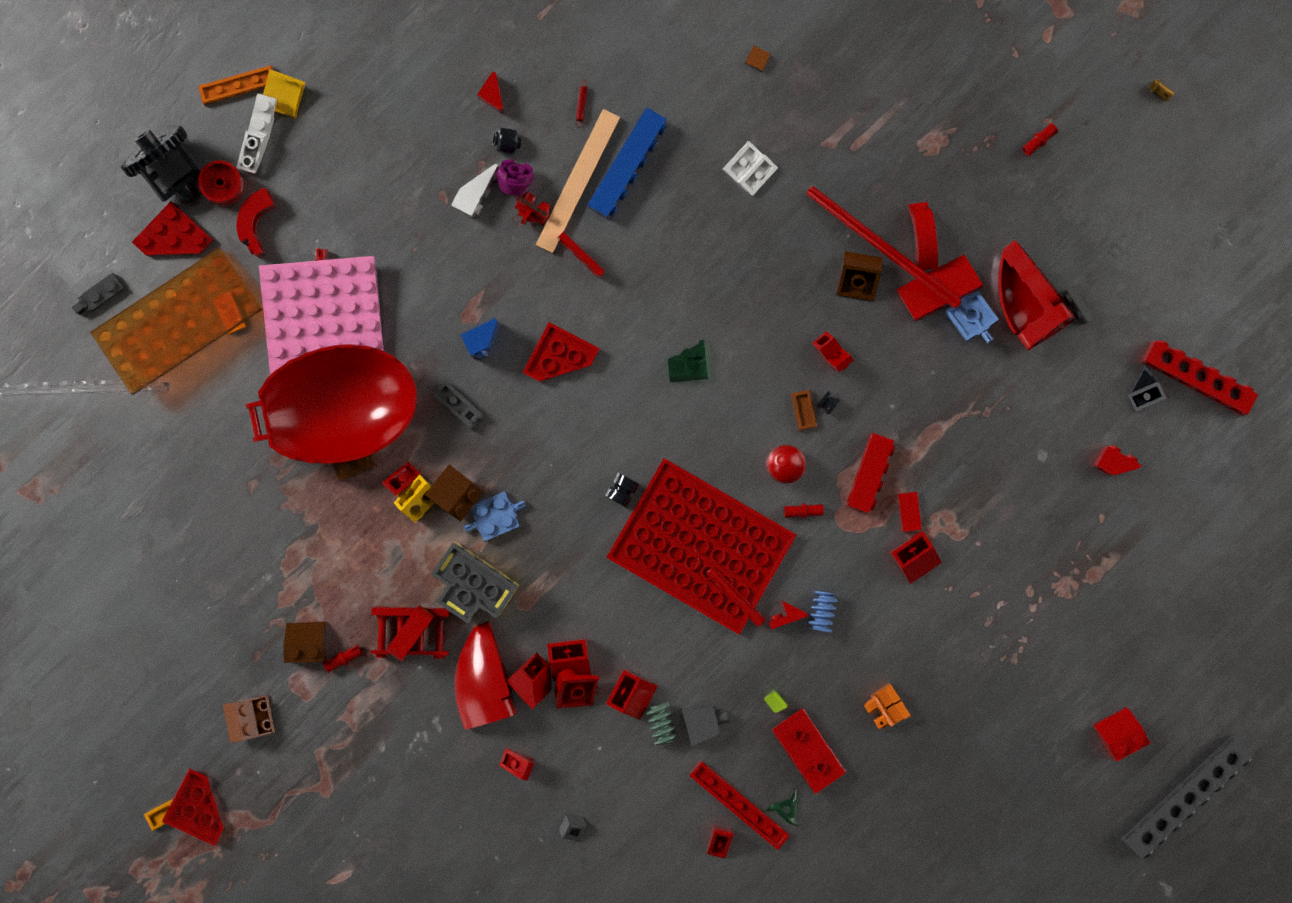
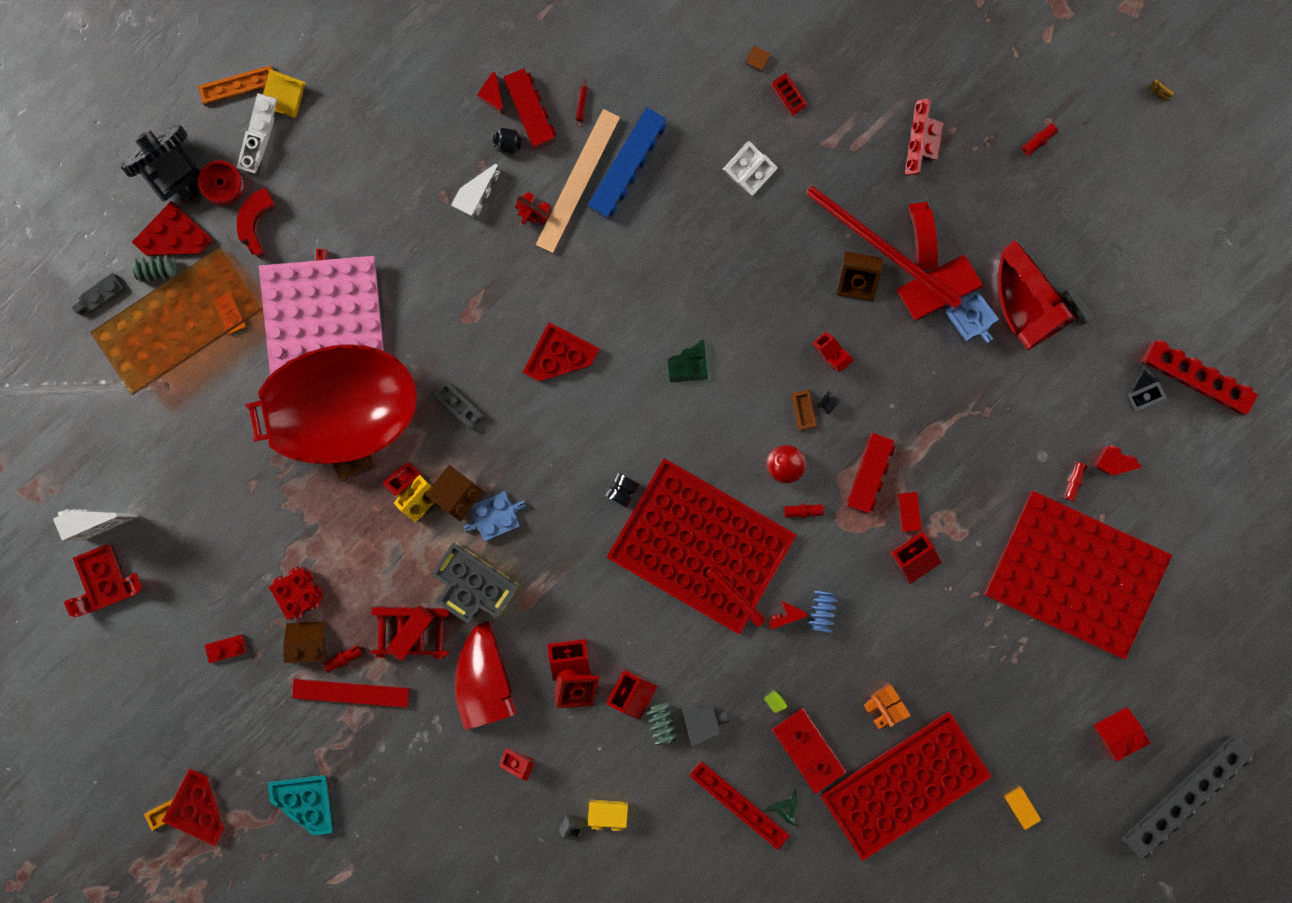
(86, 524): none -> white slope
(101, 582): none -> red piece
(153, 269): none -> sand green piece
(225, 648): none -> red plate
(248, 718): dark orange slope -> none
(296, 593): none -> red brick
(304, 802): none -> teal plate
(350, 693): none -> red tile
(481, 339): blue slope -> none
(514, 177): magenta cone -> none
(529, 108): none -> red brick
(532, 680): red slope -> none
(580, 254): red tile -> none
(607, 814): none -> yellow brick
(720, 841): red slope -> none
(783, 98): none -> red slope
(905, 785): none -> red plate
(924, 137): none -> red bracket
(1022, 808): none -> light orange tile
(1075, 481): none -> red pin
(1078, 574): none -> red plate

